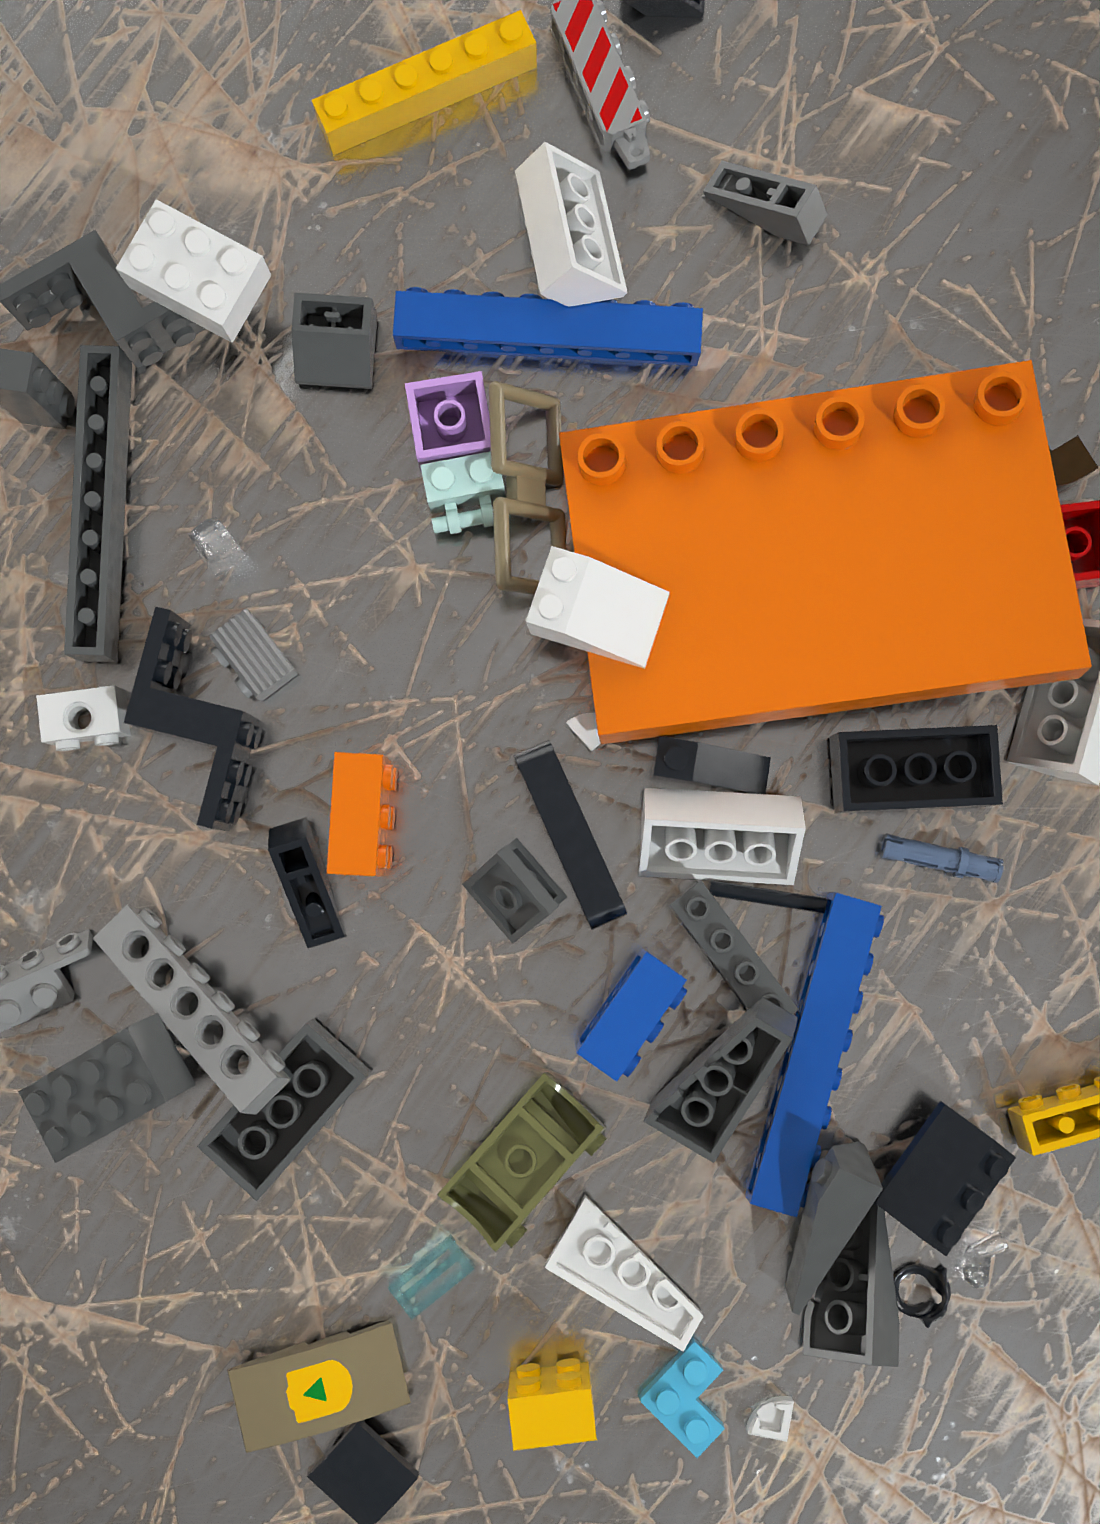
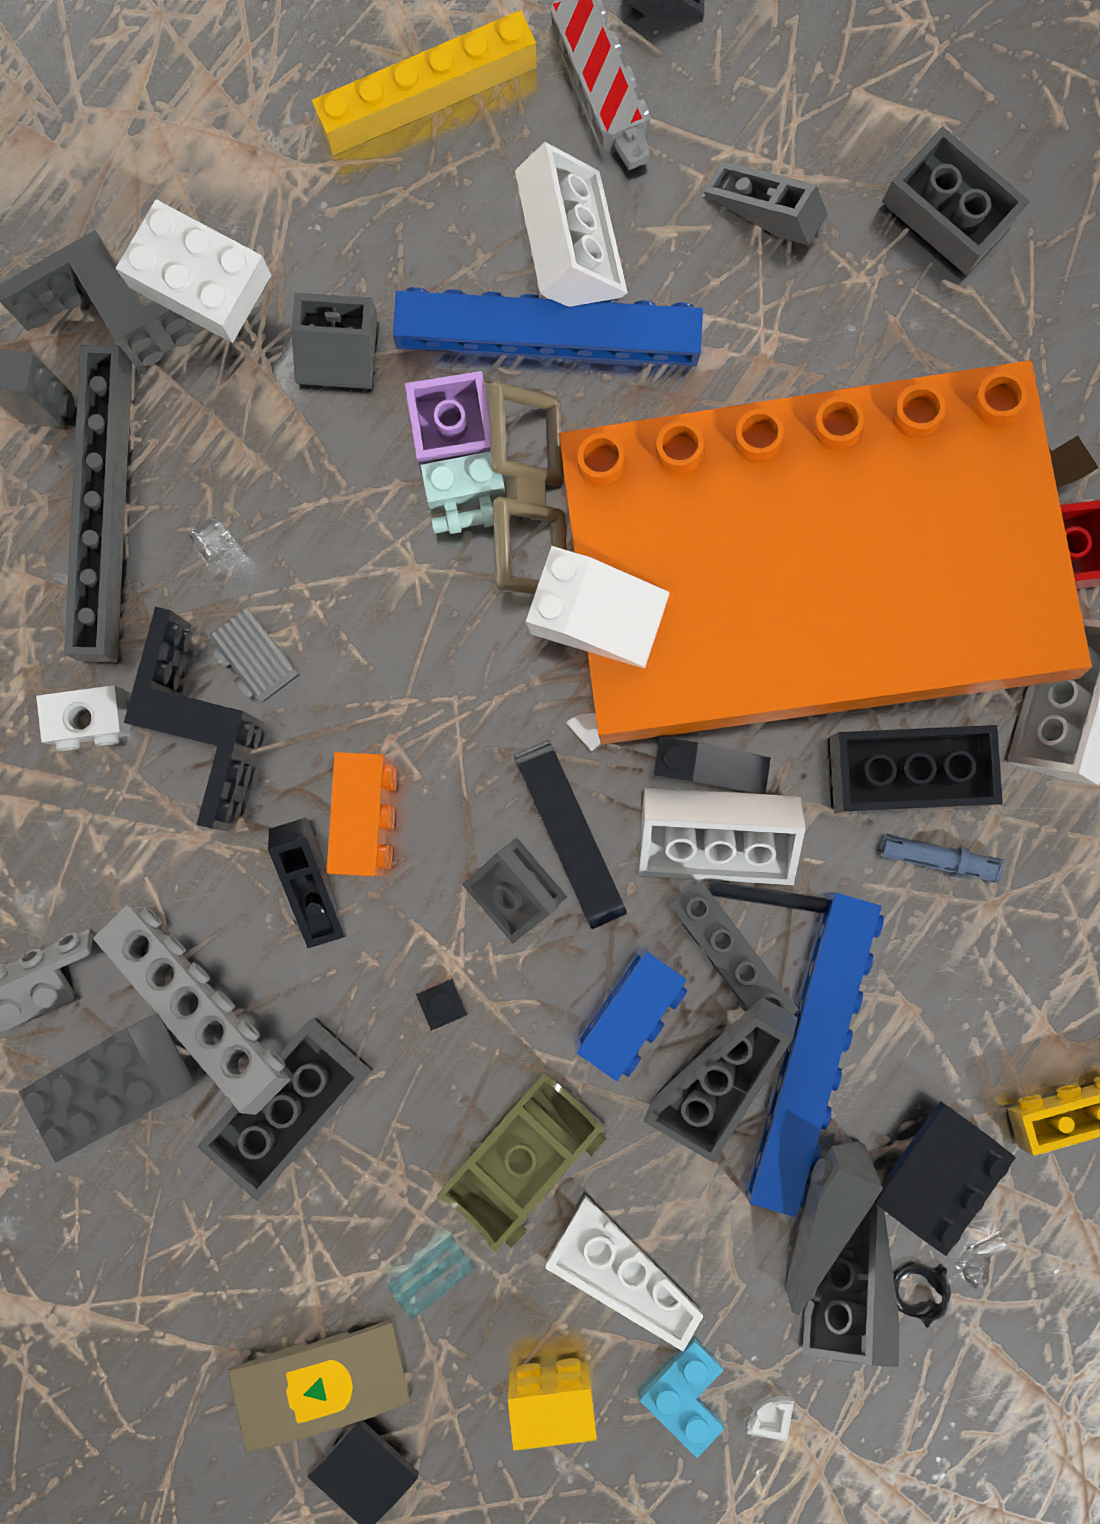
(442, 1004): none -> black plate
(954, 200): none -> dark grey brick

